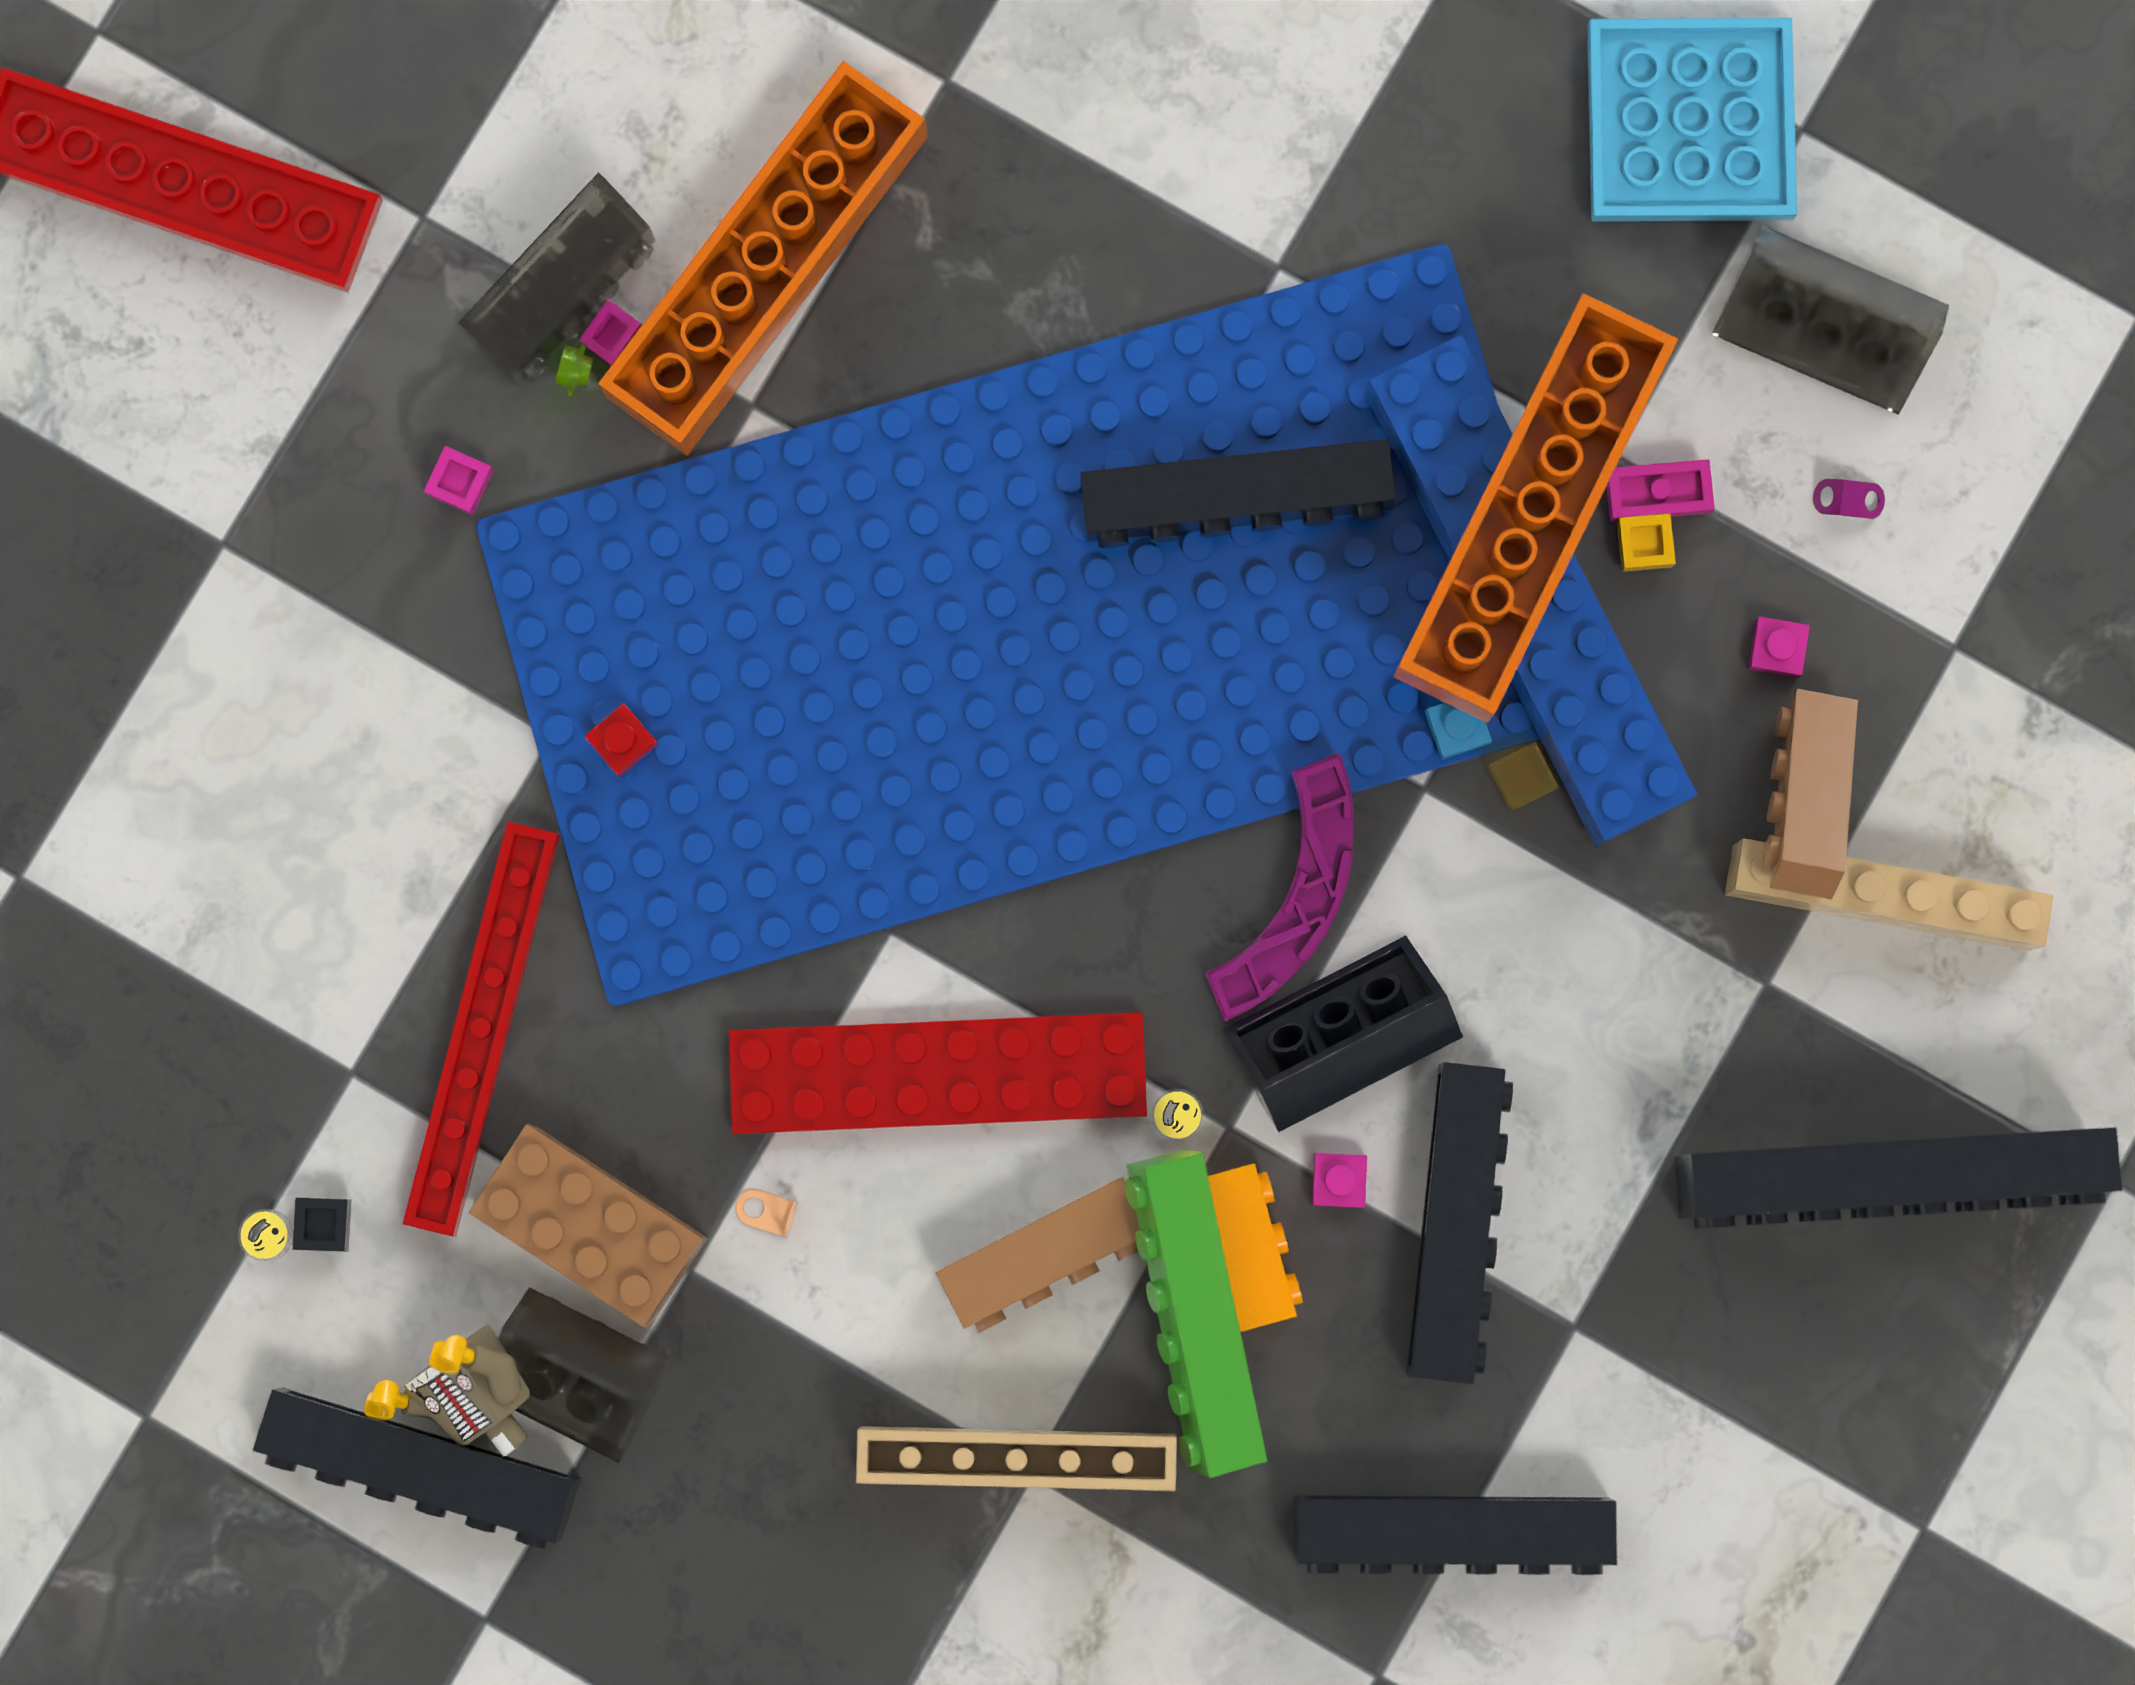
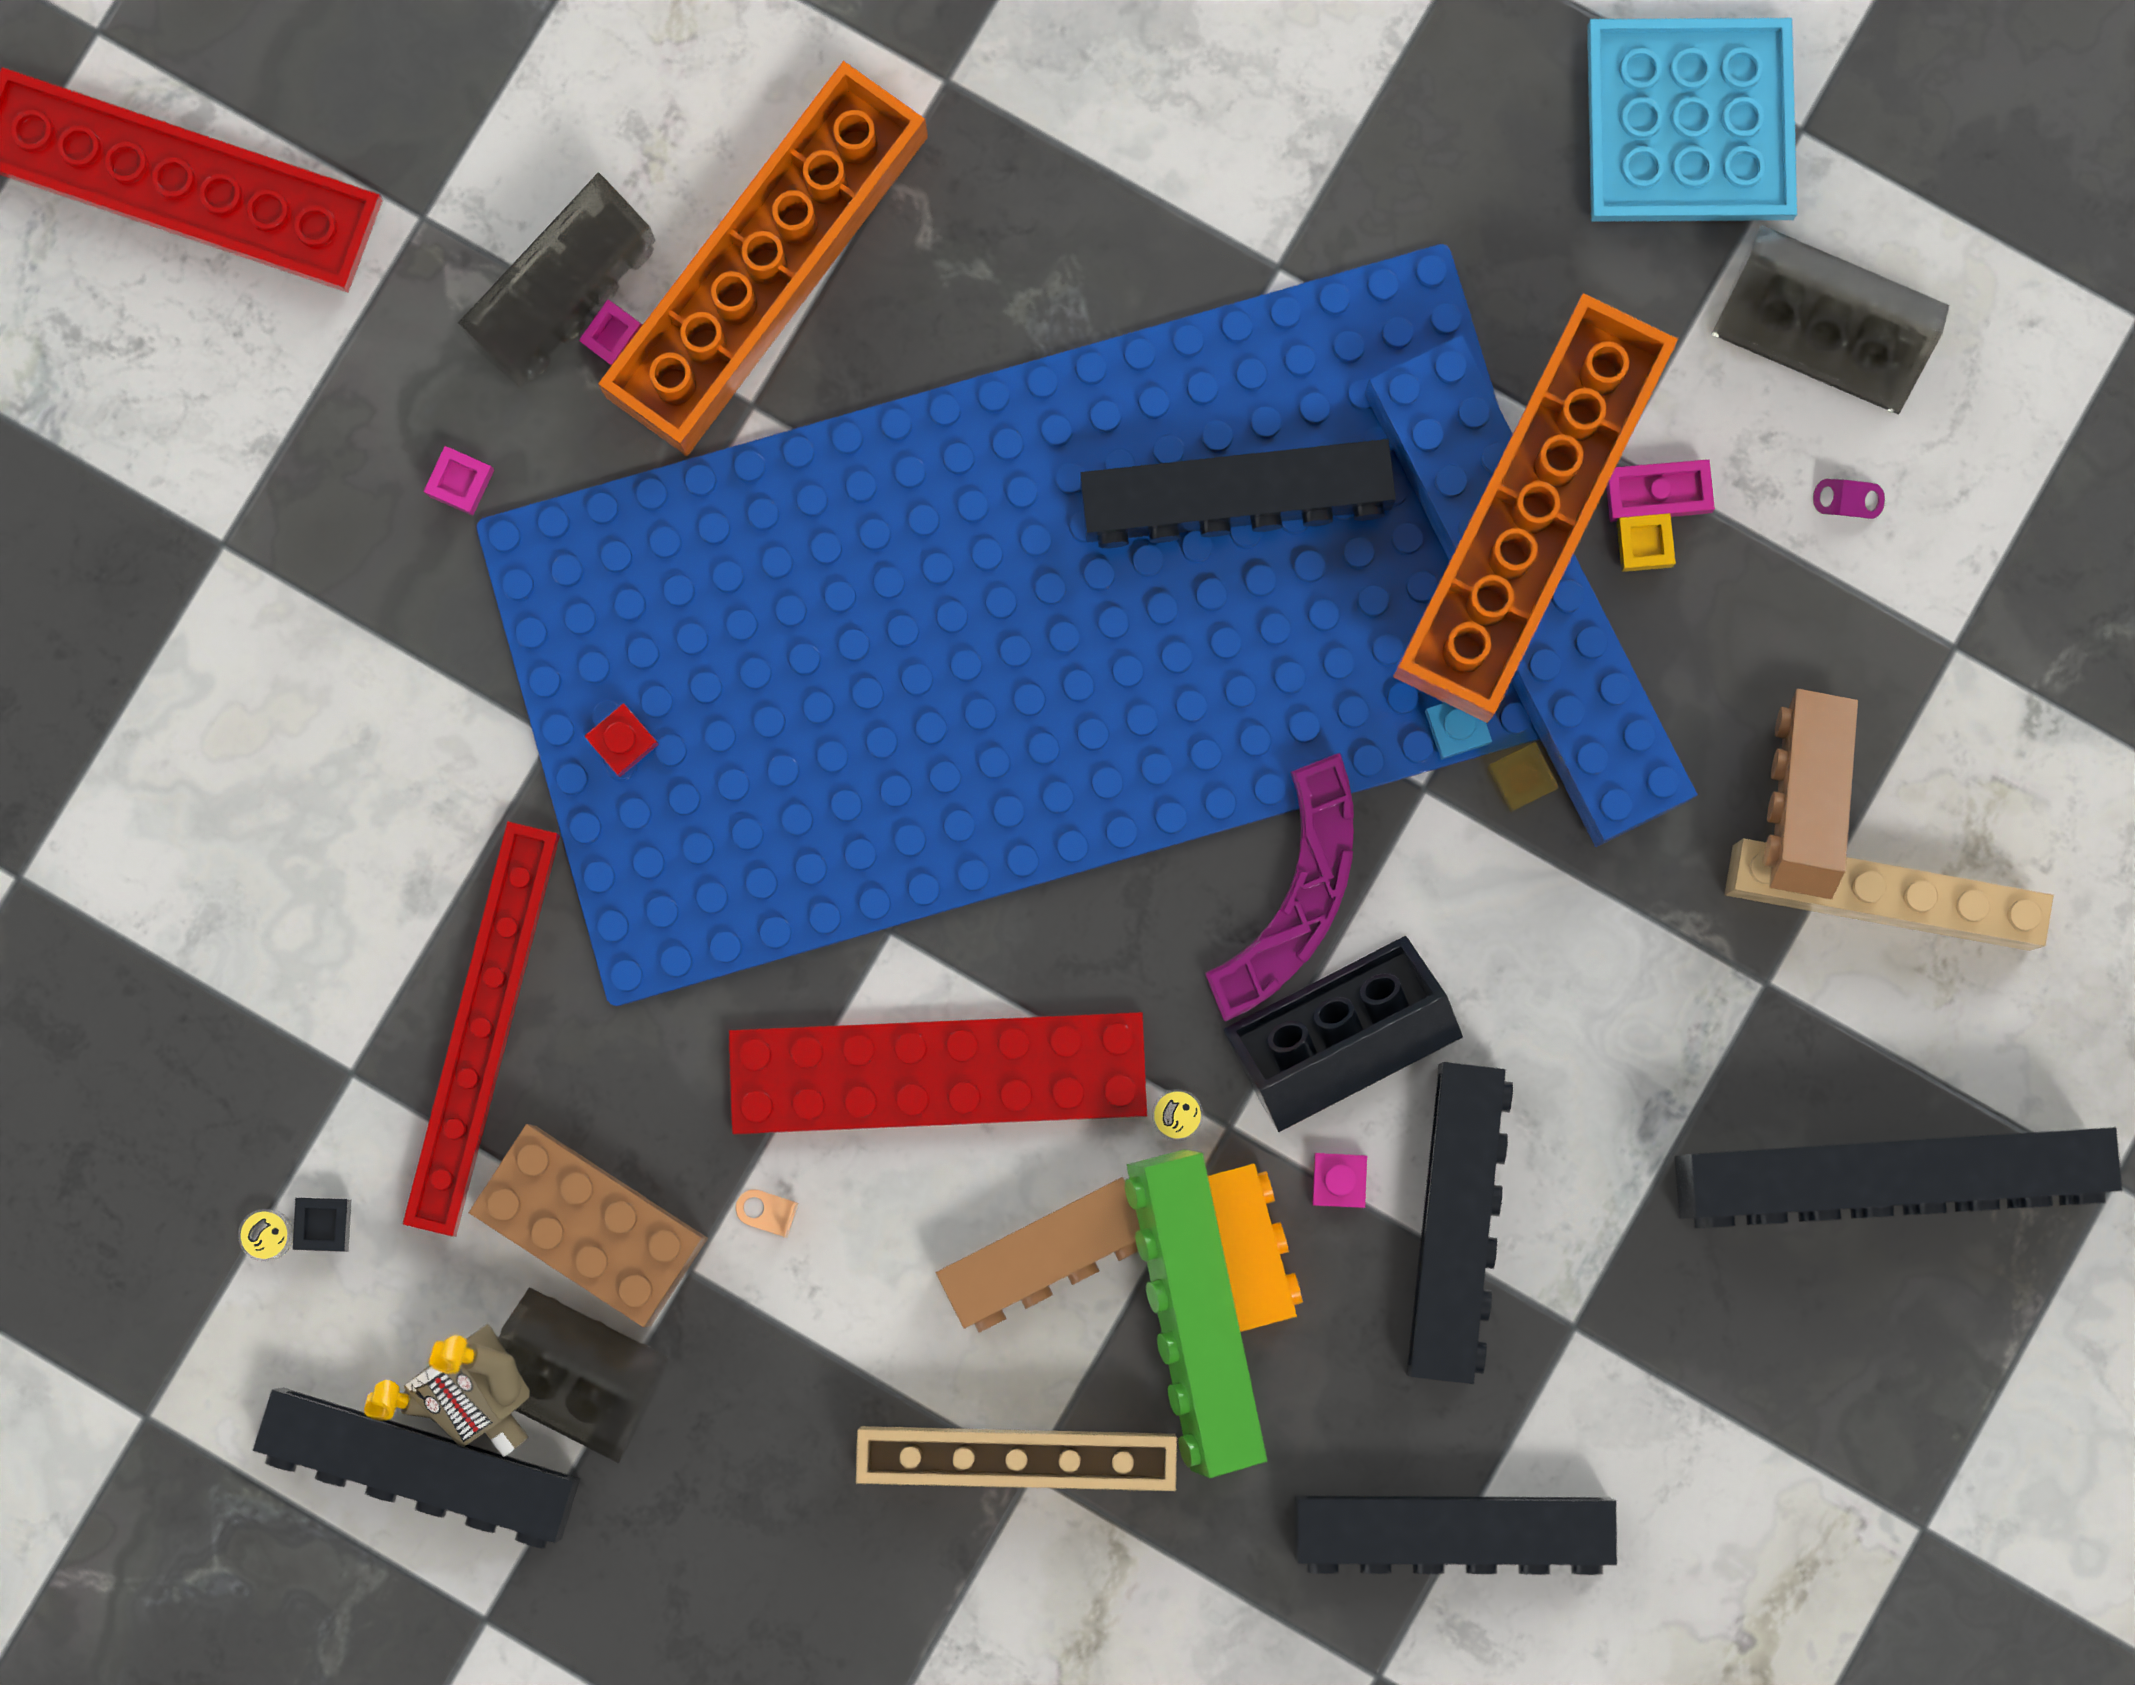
(573, 368): clear neon green plate -> none
(1778, 647): dark pink plate -> none

